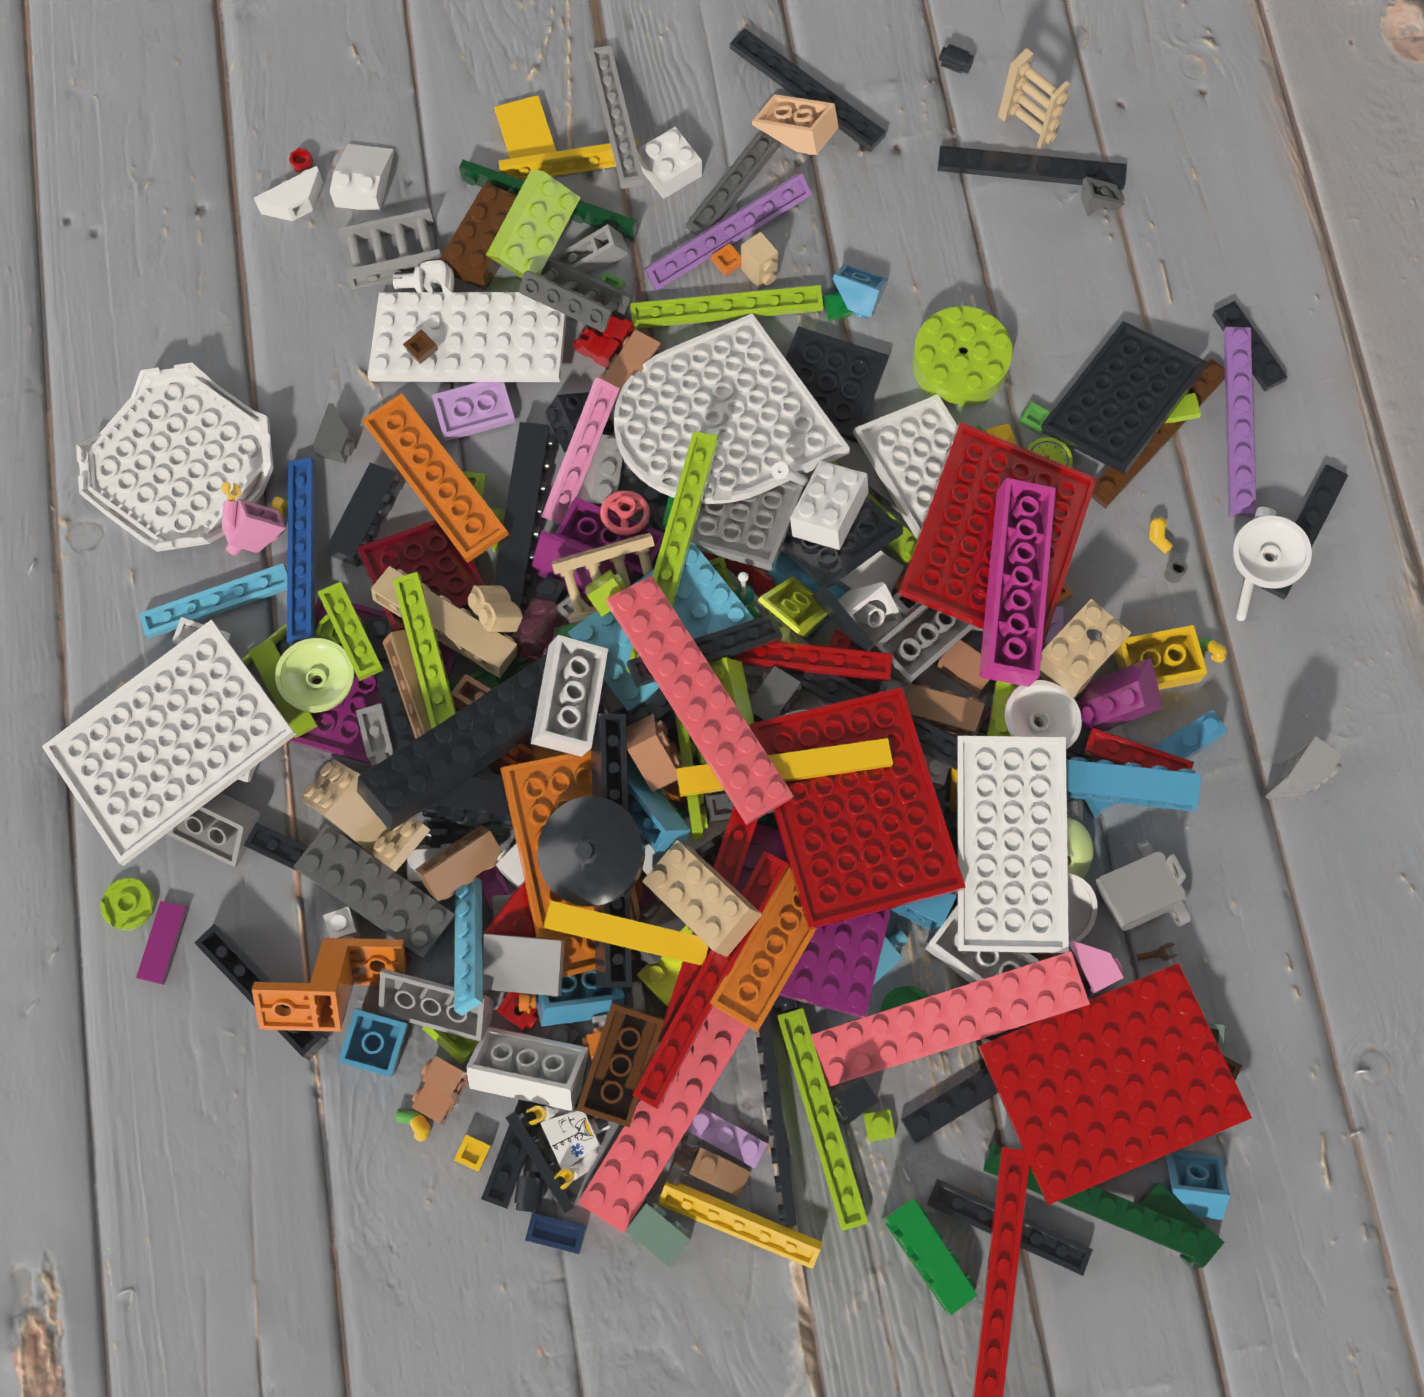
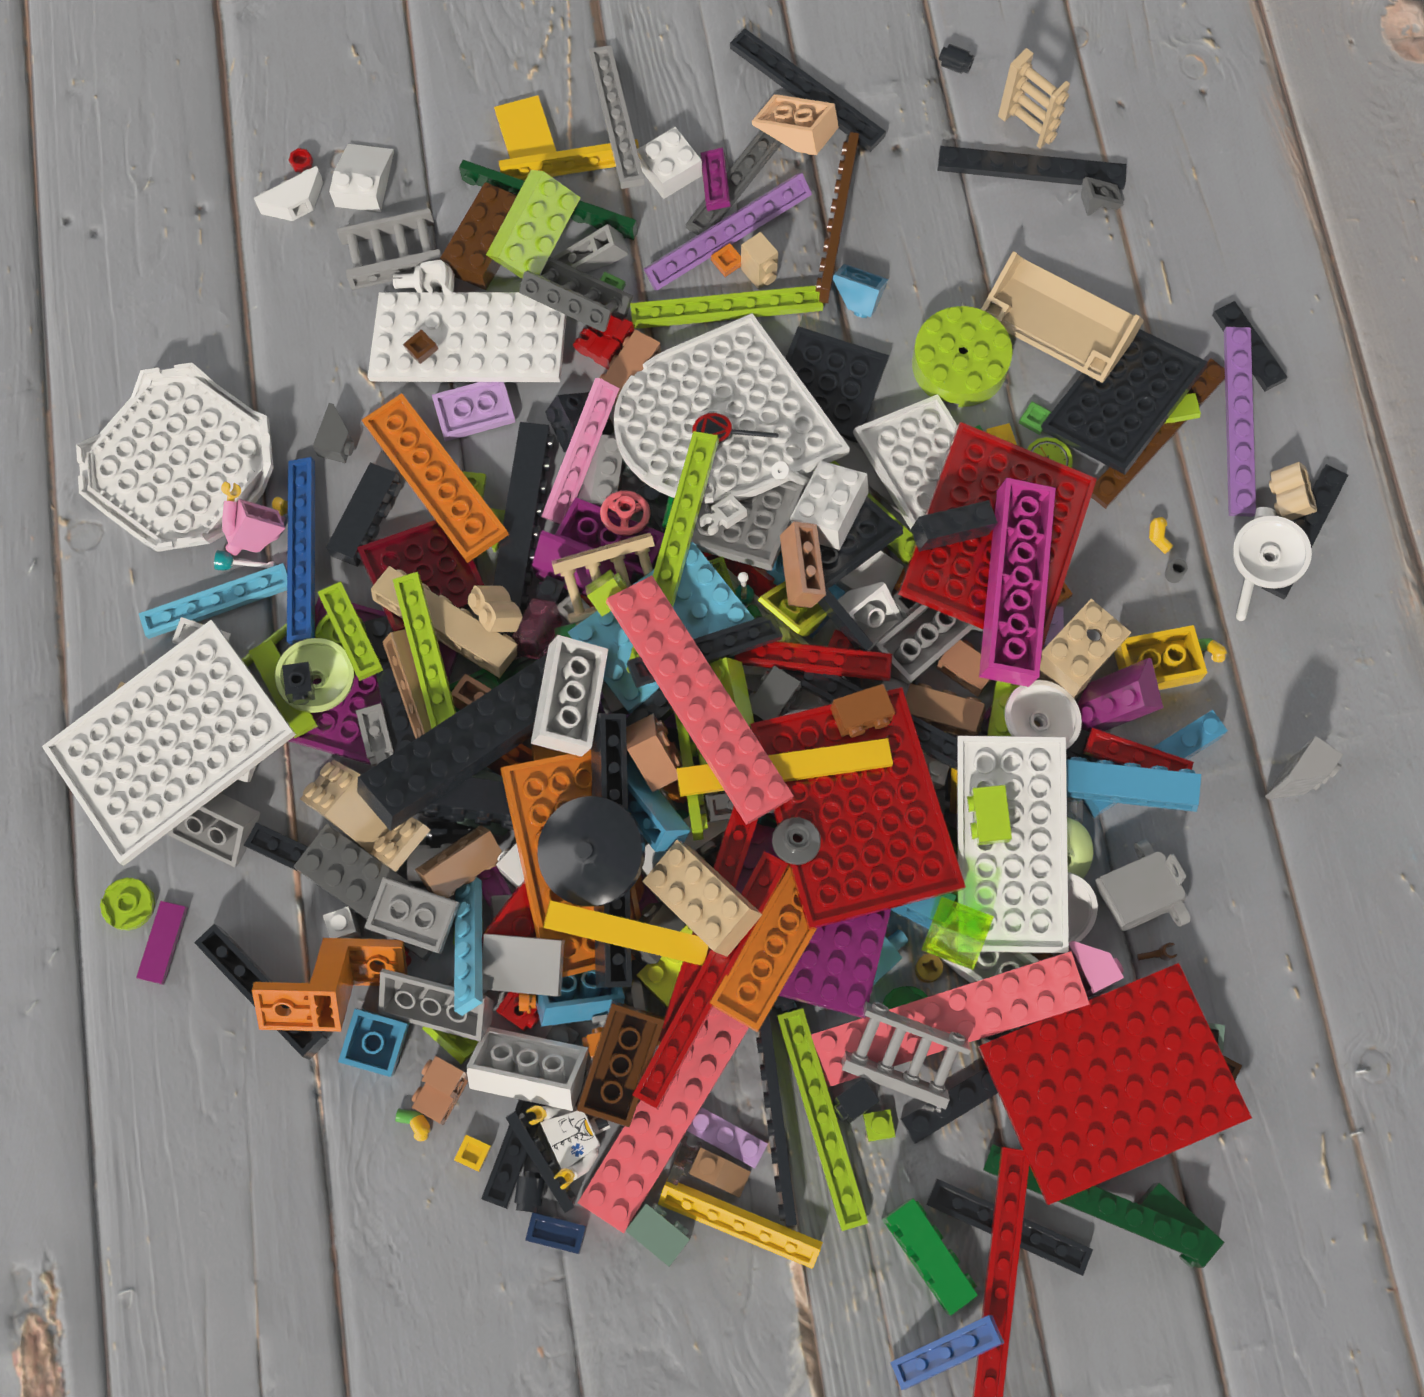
(224, 561): none -> hinge
(298, 683): none -> black brick
(412, 915): none -> light grey tile
(715, 179): none -> magenta tile
(720, 425): none -> piece
(725, 513): none -> white plate
(795, 852): none -> dark grey piece
(802, 565): none -> nougat brick
(835, 224): none -> reddish brown plate
(835, 307): green plate -> none
(862, 711): none -> dark orange brick
(909, 1081): none -> light grey fence
(926, 973): none -> pearl gold wheel
(947, 1352): none -> plate
(953, 525): none -> black brick
(957, 933): none -> clear neon green slope
(990, 815): none -> lime brick
(1061, 318): none -> tan slope
(1199, 1183): dark azure slope -> none
(1292, 491): none -> tan brick

